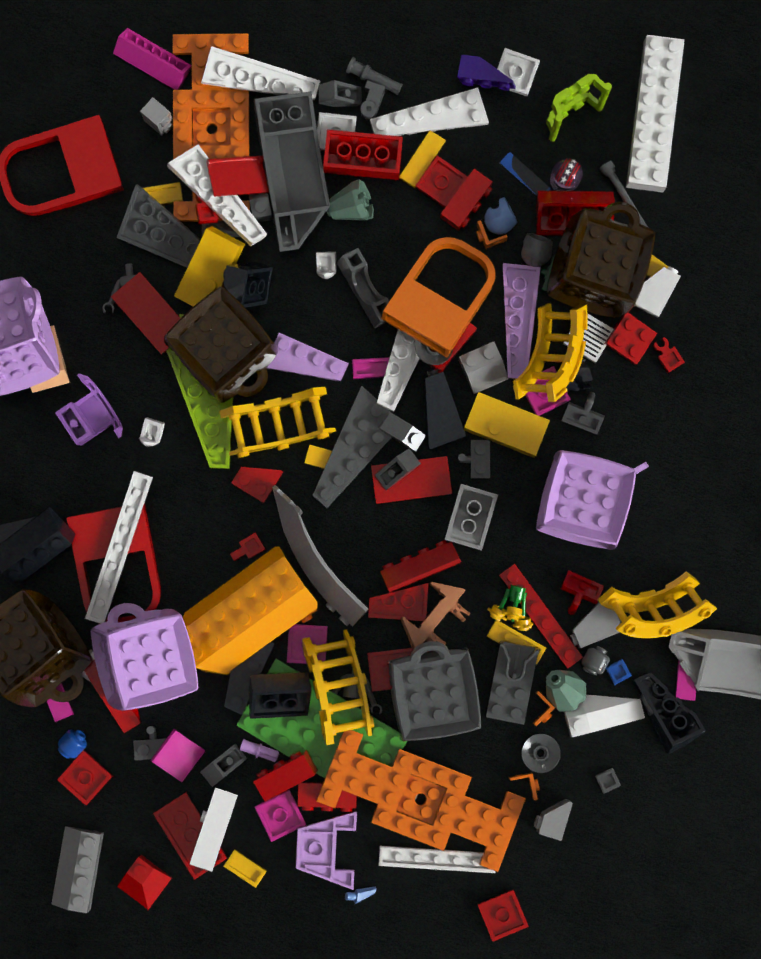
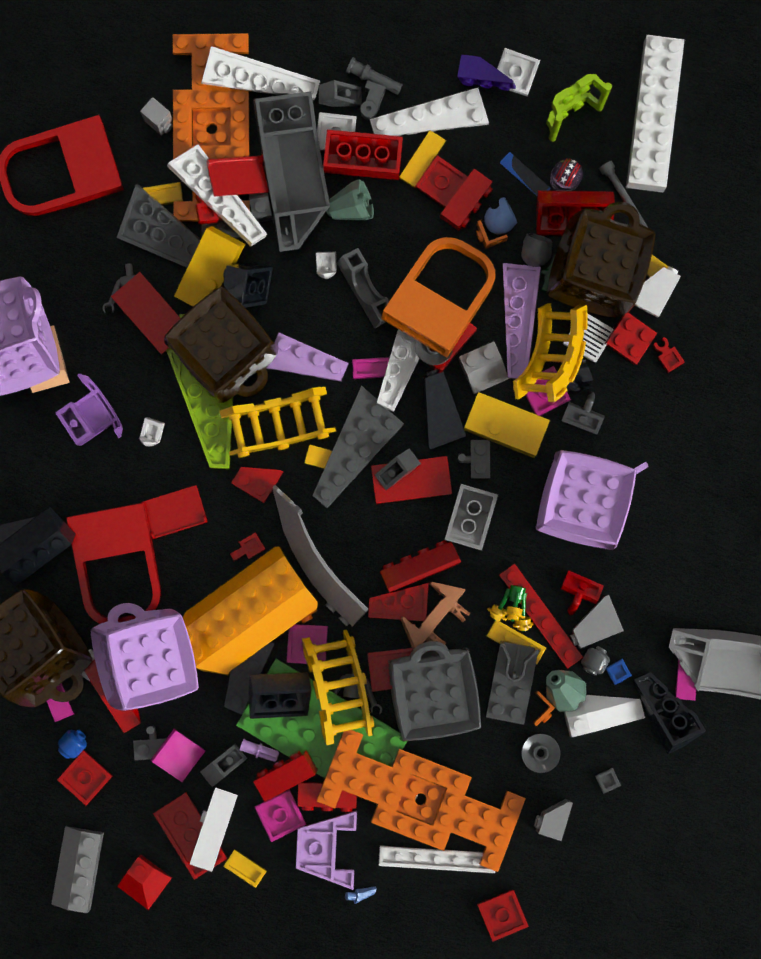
(119, 547): white plate -> none
(152, 59): dark pink brick -> none
(175, 512): none -> red piece
(402, 431): dark grey slope -> none
(533, 783): orange bracket -> none
(648, 601): yellow fence -> none

